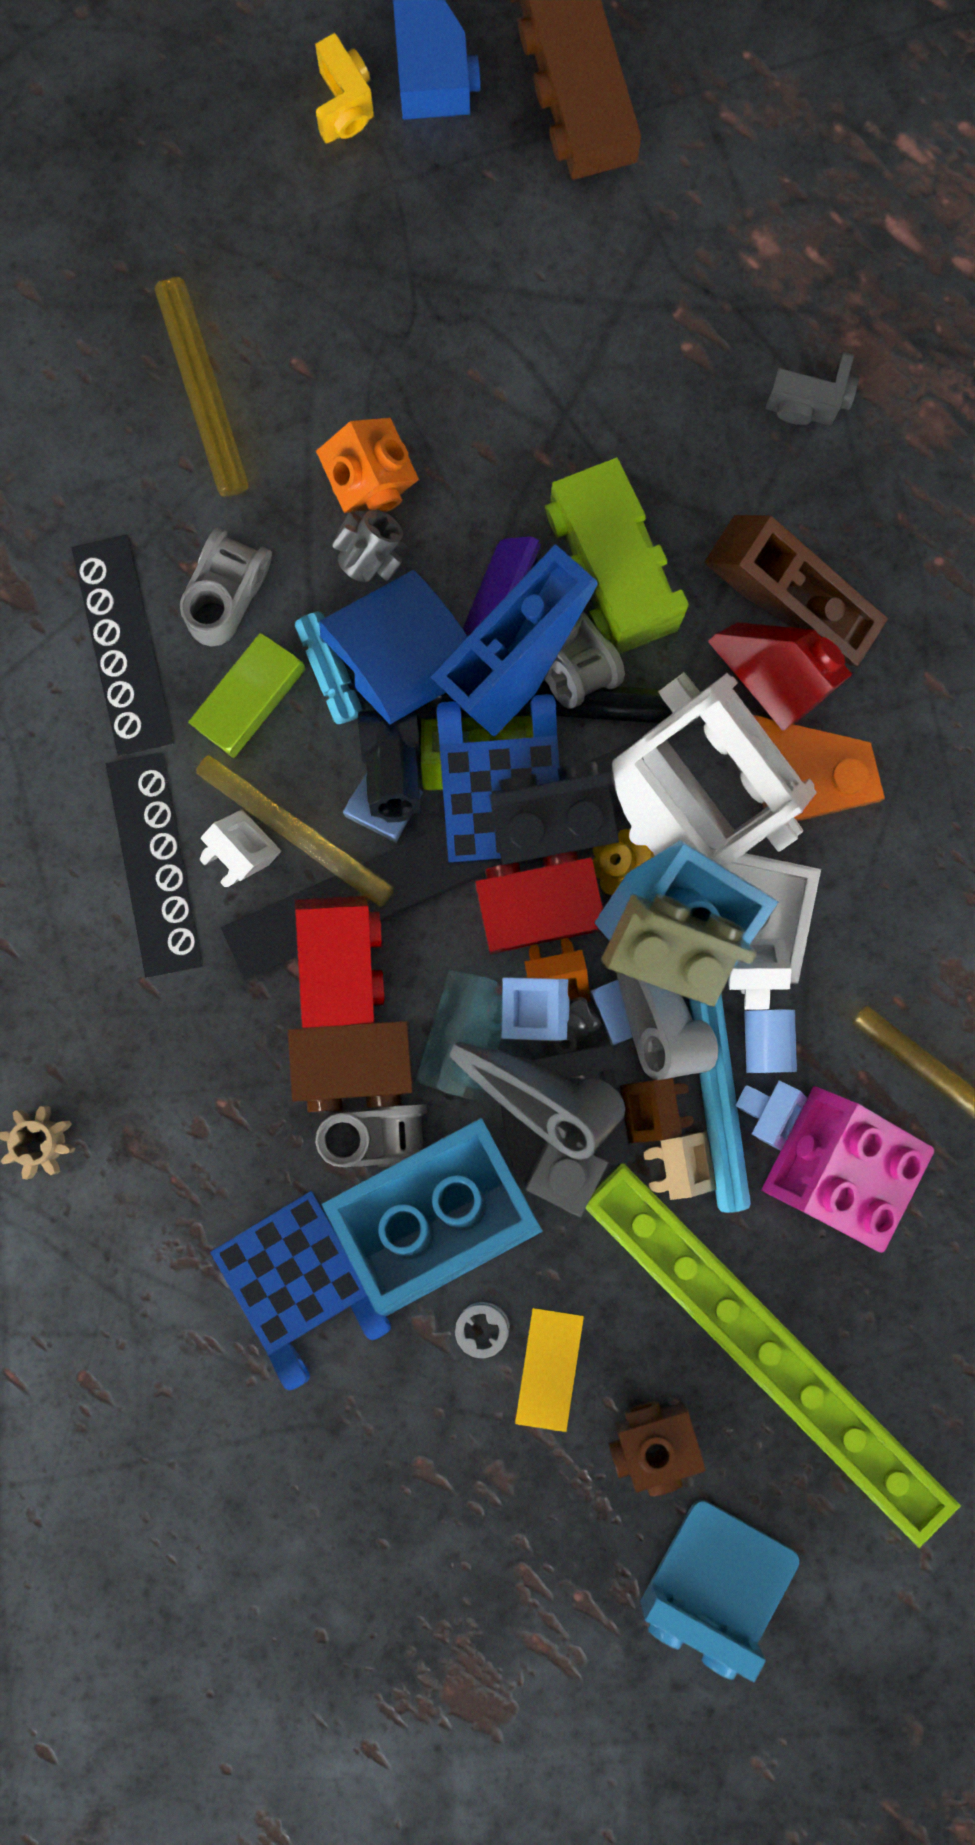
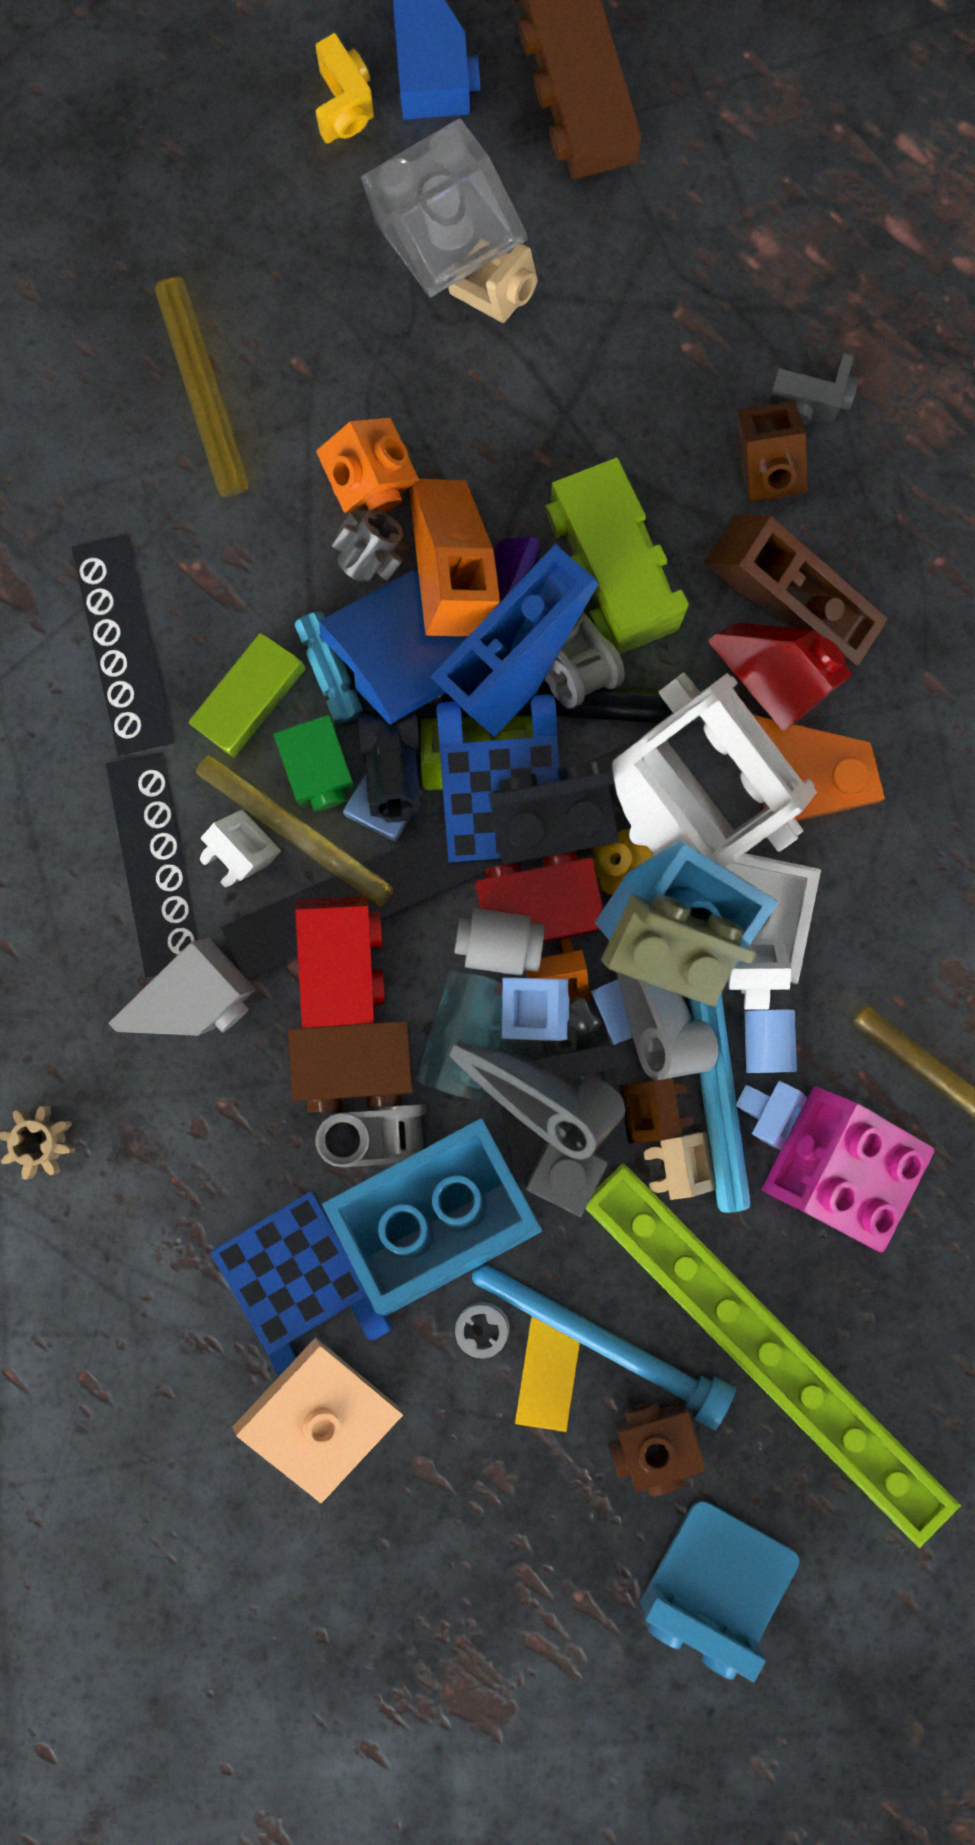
(189, 995): none -> light grey slope
(226, 576): light grey piece -> none
(315, 764): none -> green brick
(317, 1420): none -> light nougat plate
(443, 207): none -> clear slope
(452, 558): none -> orange slope
(499, 284): none -> tan bracket
(500, 941): none -> light grey brick
(703, 1396): none -> dark azure piece
(772, 451): none -> reddish brown brick

